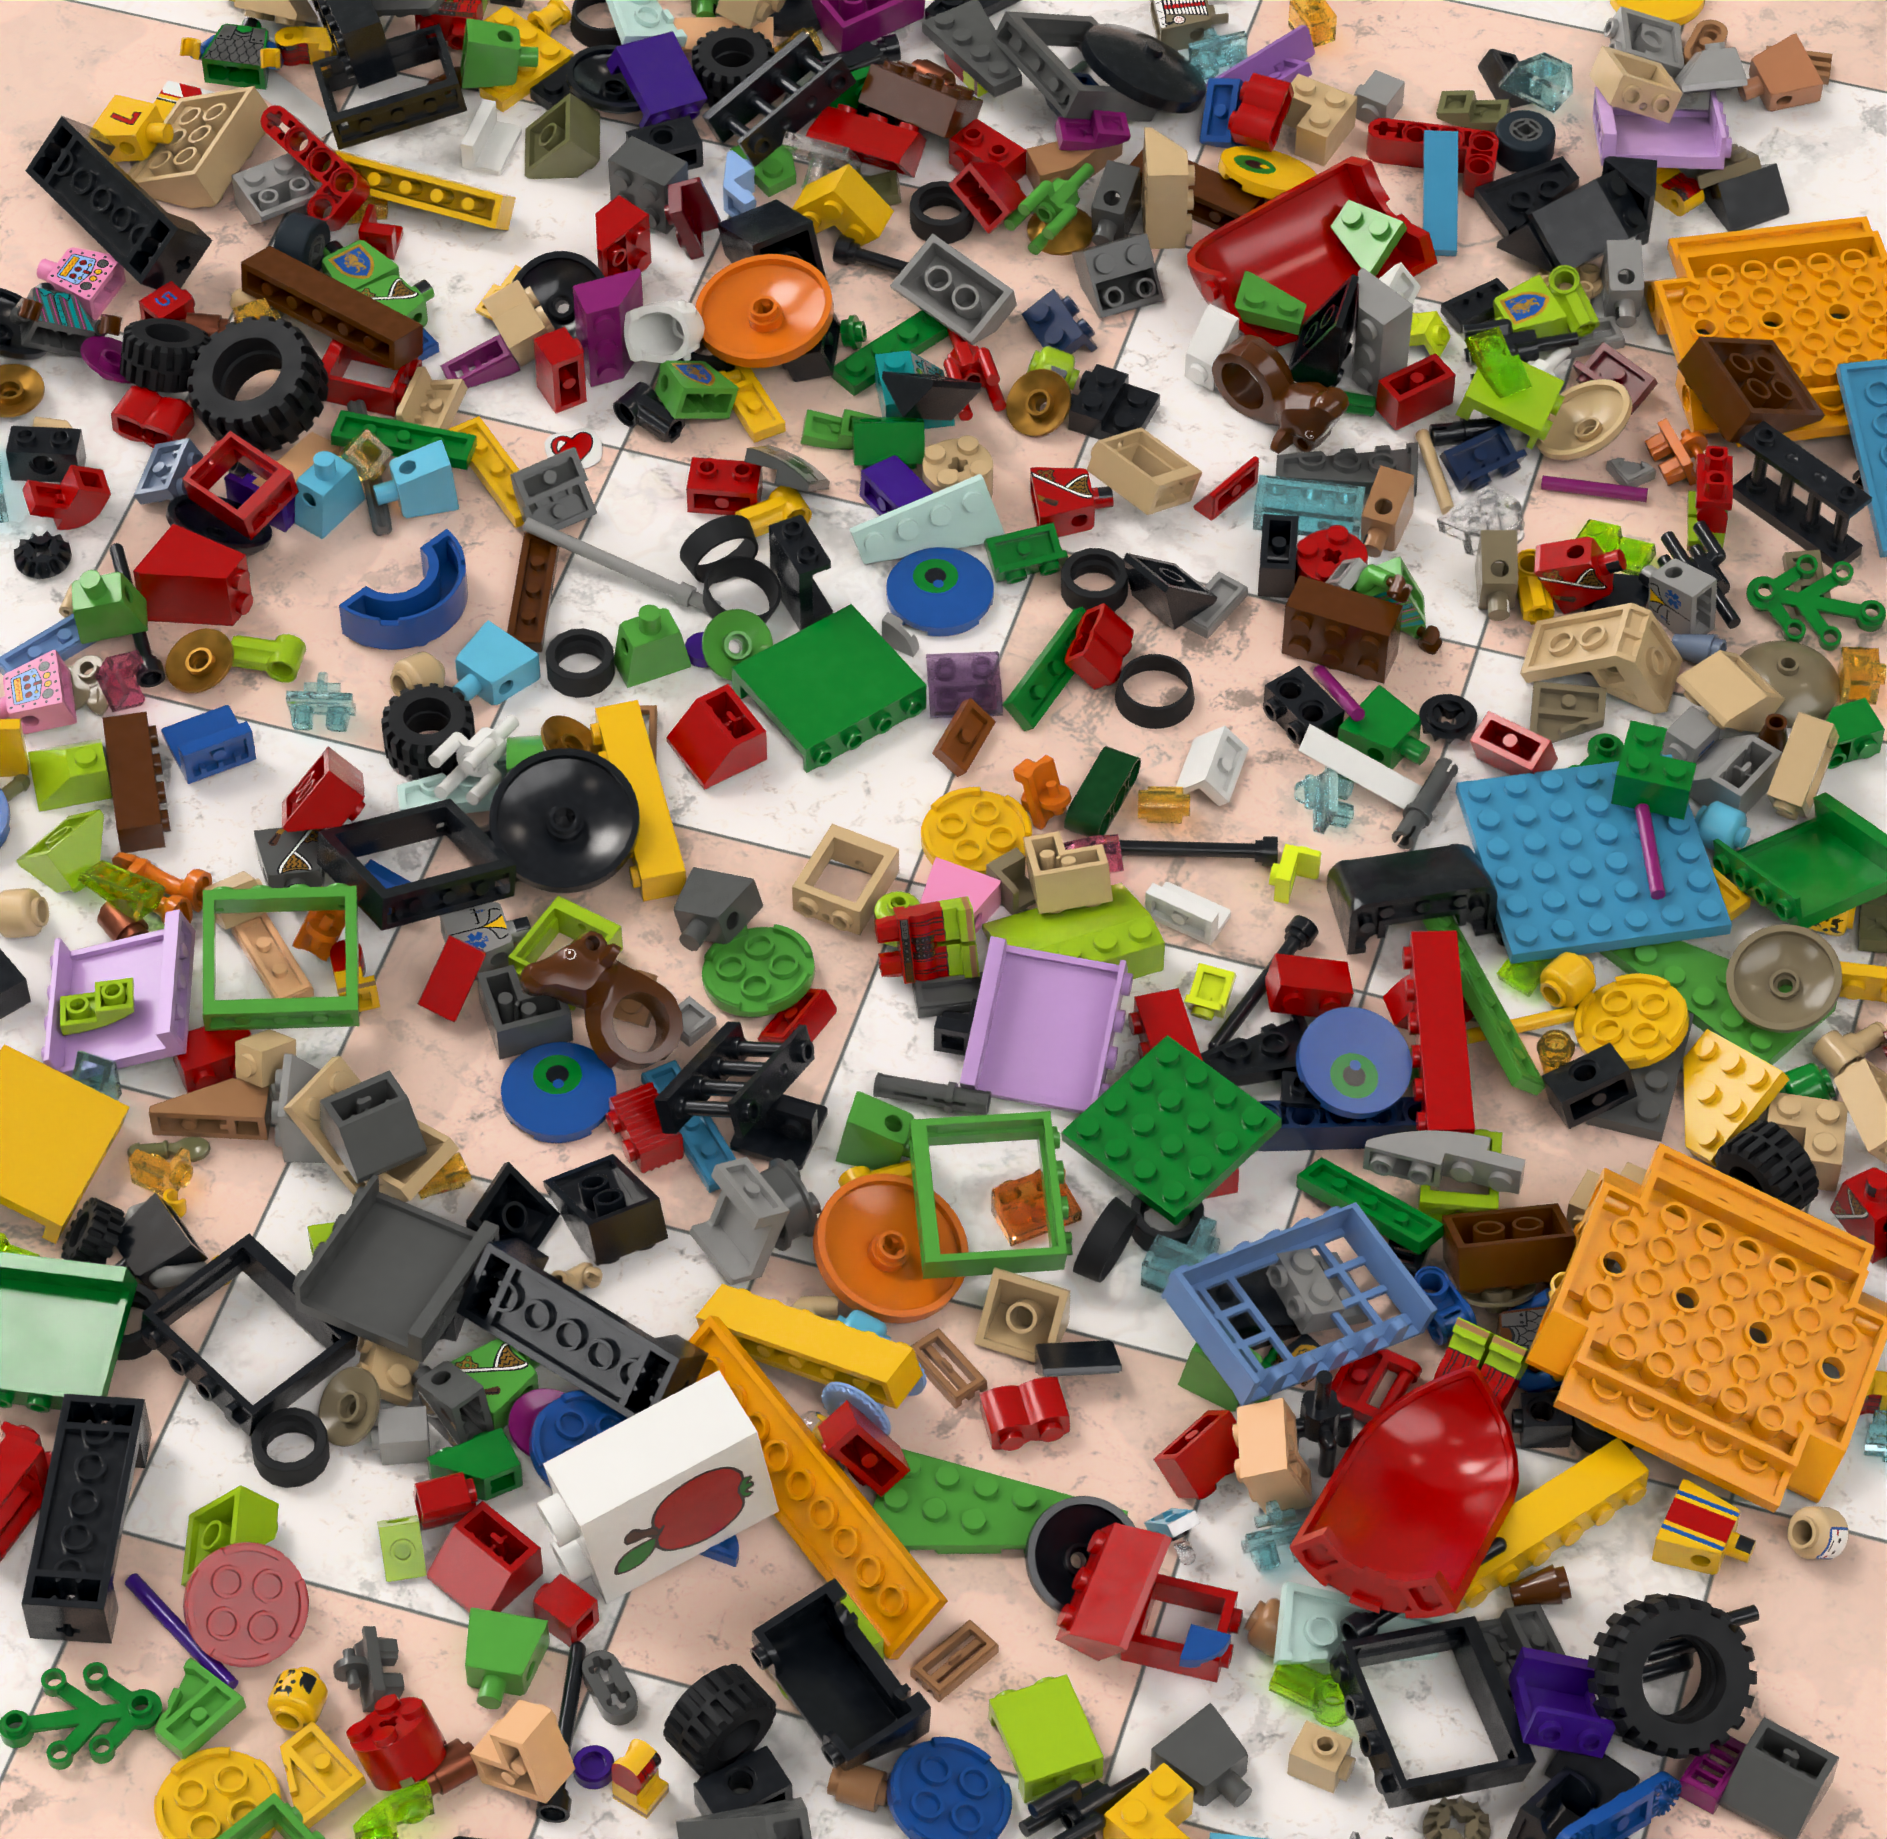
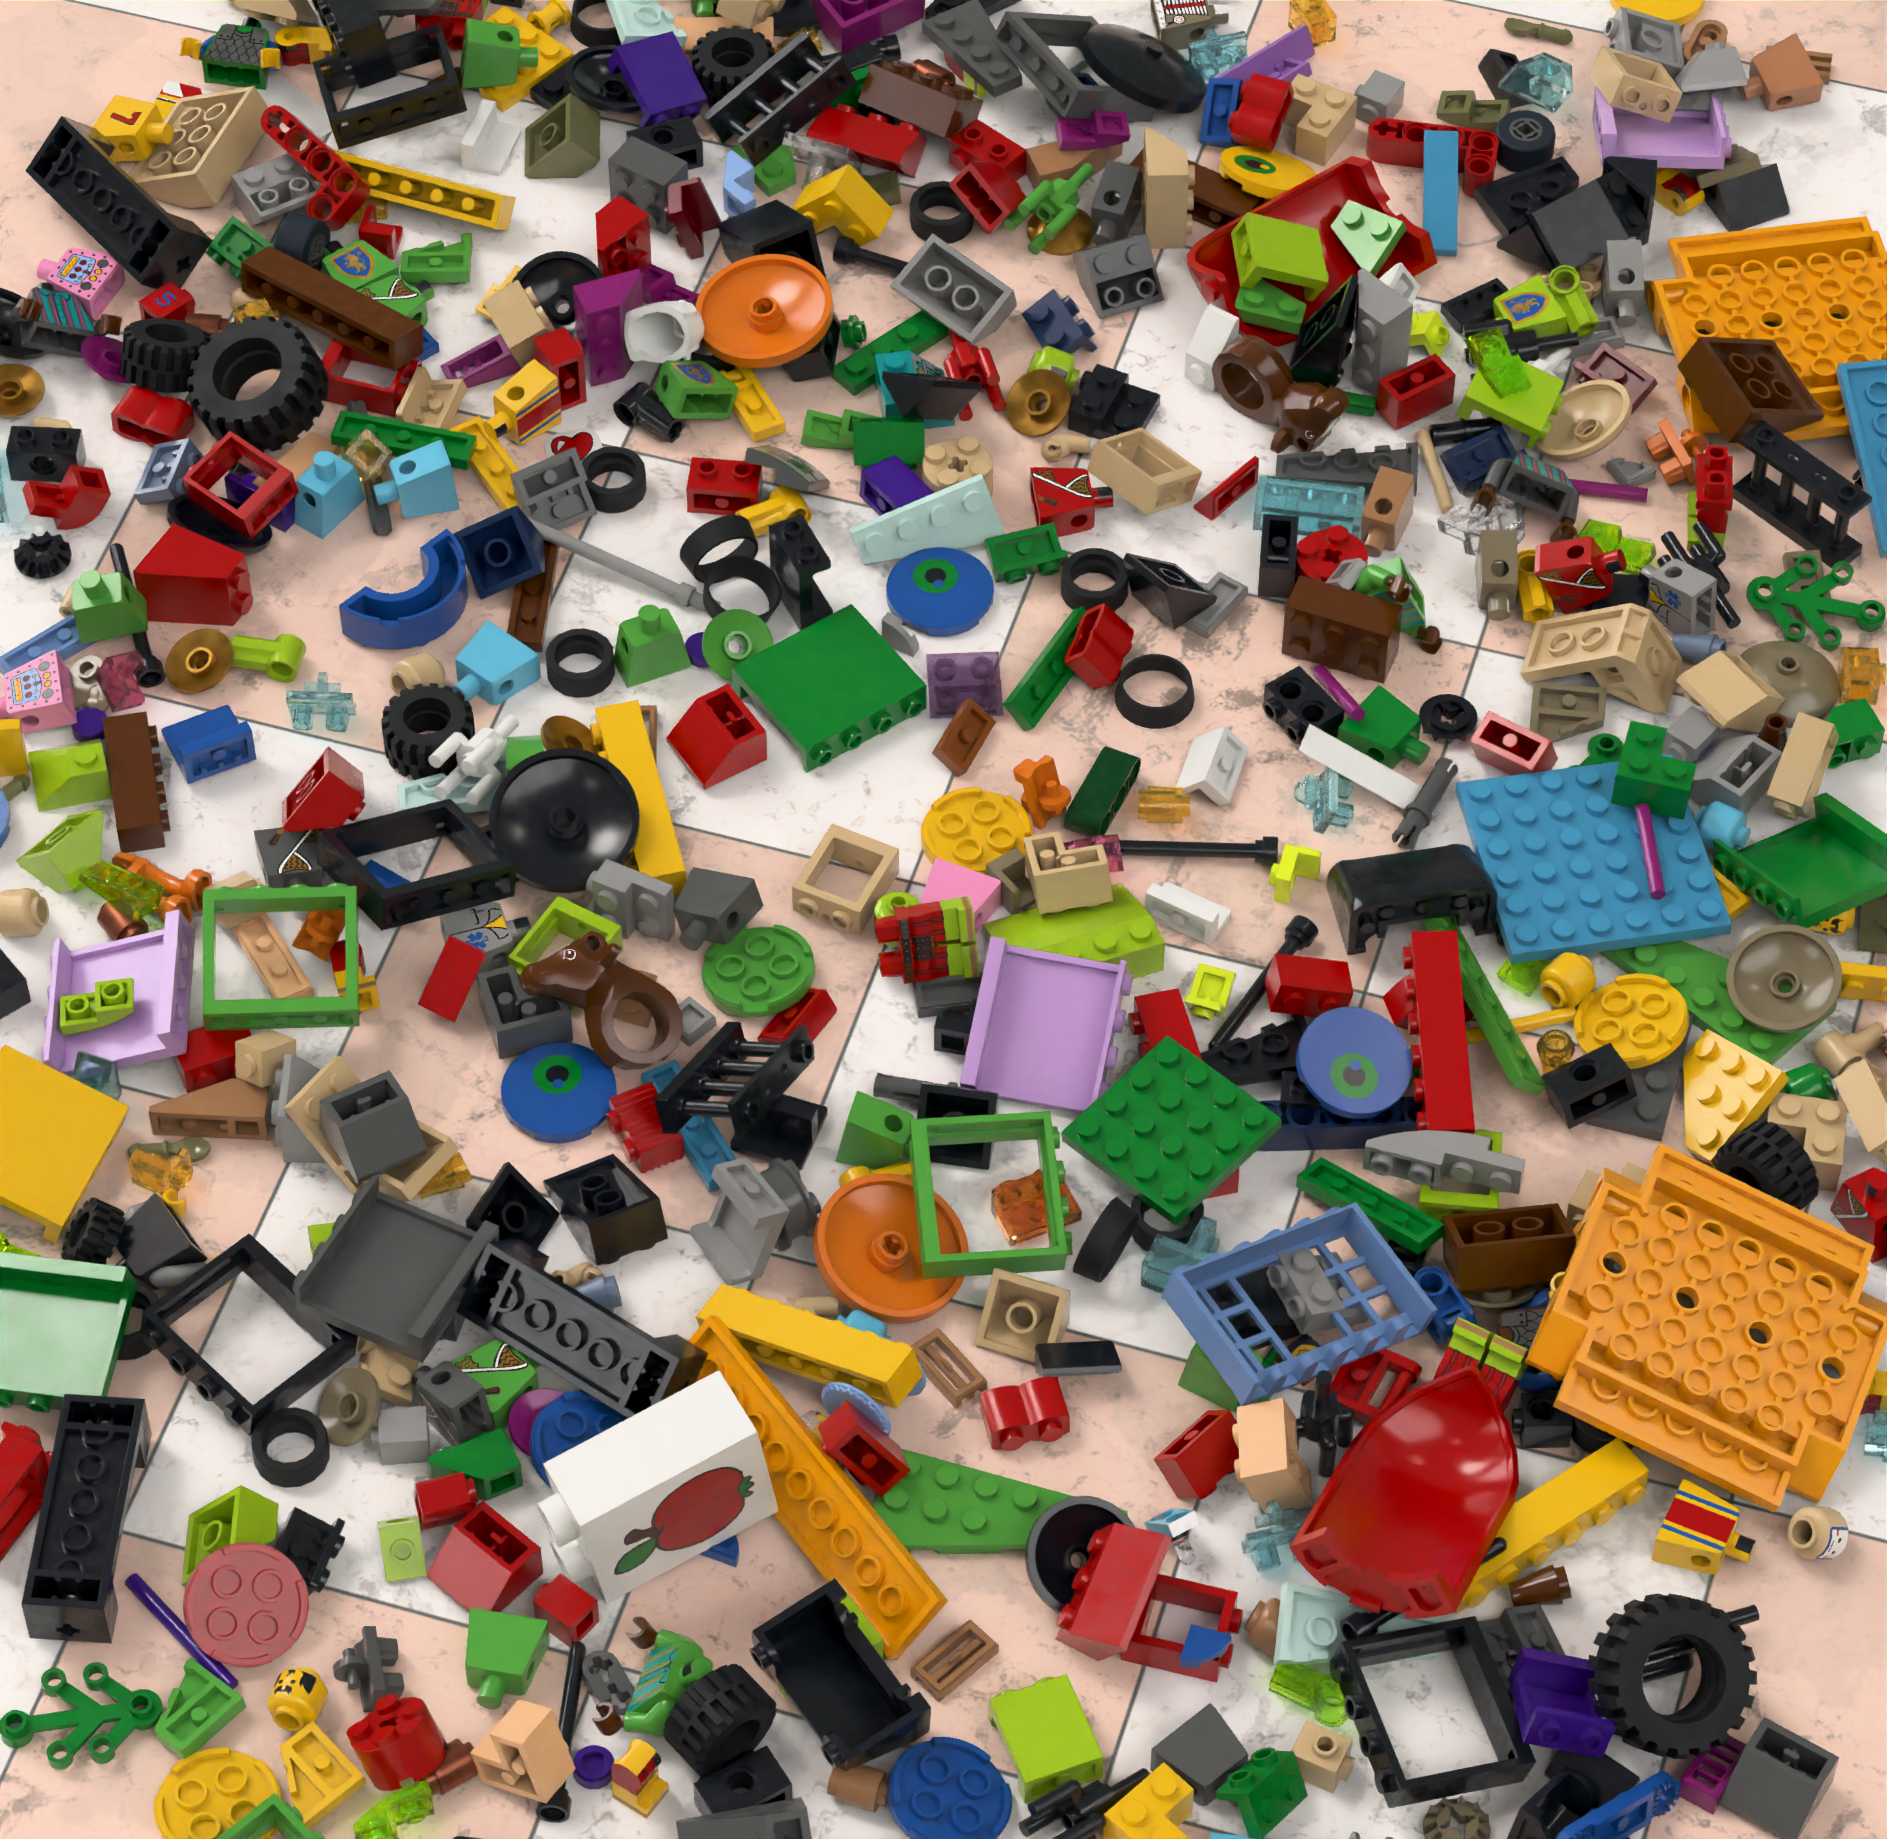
(89, 725): none -> dark purple tile
(235, 244): none -> green bracket
(310, 1545): none -> black bracket
(438, 263): none -> bright green wing
(502, 551): none -> dark blue slope
(526, 405): none -> yellow torso
(602, 1291): none -> sand blue cone
(621, 460): none -> black tyre
(632, 900): none -> light grey plate
(660, 286): none -> magenta slope
(665, 1677): none -> bright green torso
(951, 1101): none -> black slope
(1063, 444): none -> tan arm
(1265, 1790): none -> green bracket
(1279, 252): none -> lime panel
(1523, 28): none -> olive piece
(1534, 486): none -> dark grey torso

